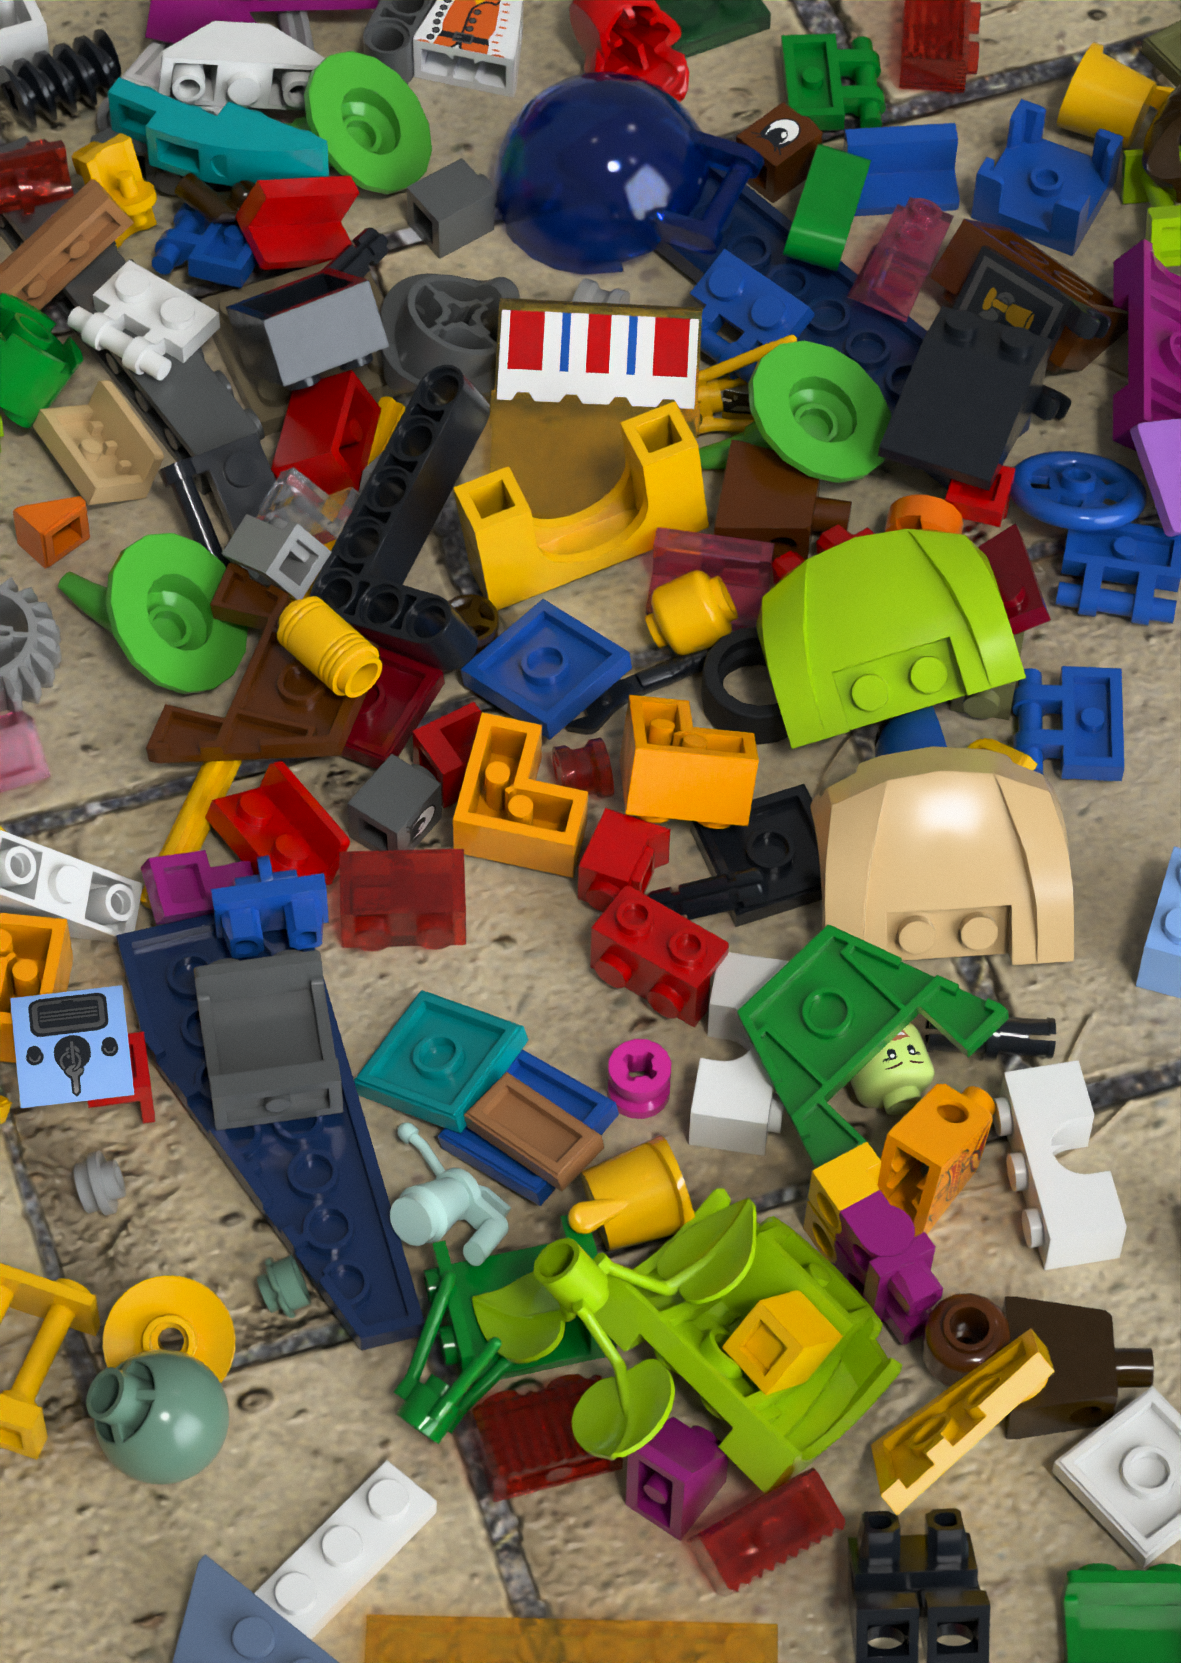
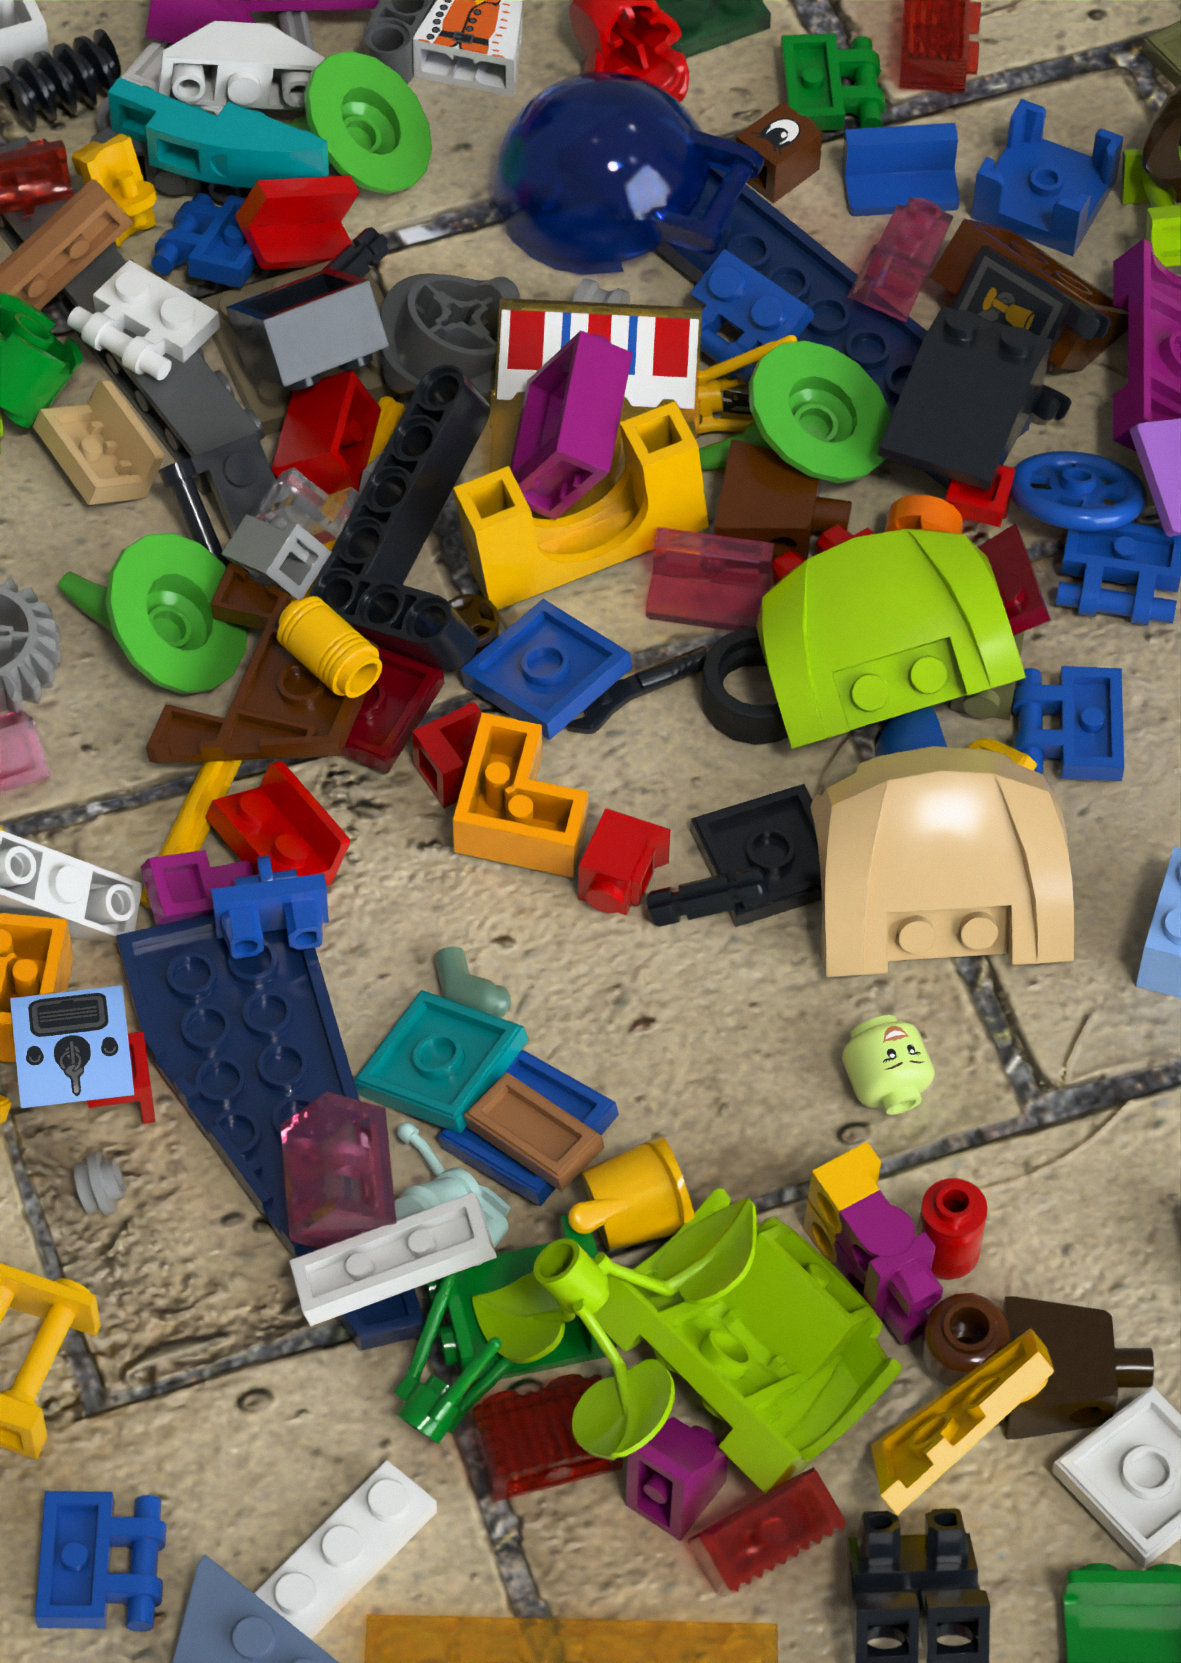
(51, 528): orange slope -> none
(77, 1561): none -> blue plate
(159, 1415): sand green brick -> none
(171, 1303): yellow dish -> none
(213, 205): dark brown arm -> none
(267, 1039): dark grey panel -> none
(283, 1286): sand green plate -> none
(337, 1170): none -> clear pink window
(392, 1259): none -> white plate
(395, 807): dark grey brick -> none
(402, 898): clear red brick -> none
(451, 207): dark grey brick -> none
(469, 989): none -> sand green arm
(570, 423): none -> magenta window
(584, 768): clear red wheel -> none
(639, 1095): dark pink wheel -> none
(656, 955): red bracket -> none
(684, 769): light orange brick -> none
(691, 613): yellow head -> none
(735, 1098): white arch -> none
(782, 1341): yellow panel -> none
(827, 207): green beam -> none
(835, 1013): green wing -> none
(947, 1135): light orange torso -> none
(955, 1221): none -> red head
(1009, 1039): black pin -> none
(1067, 1213): white arch -> none
(1108, 97): yellow hat -> none

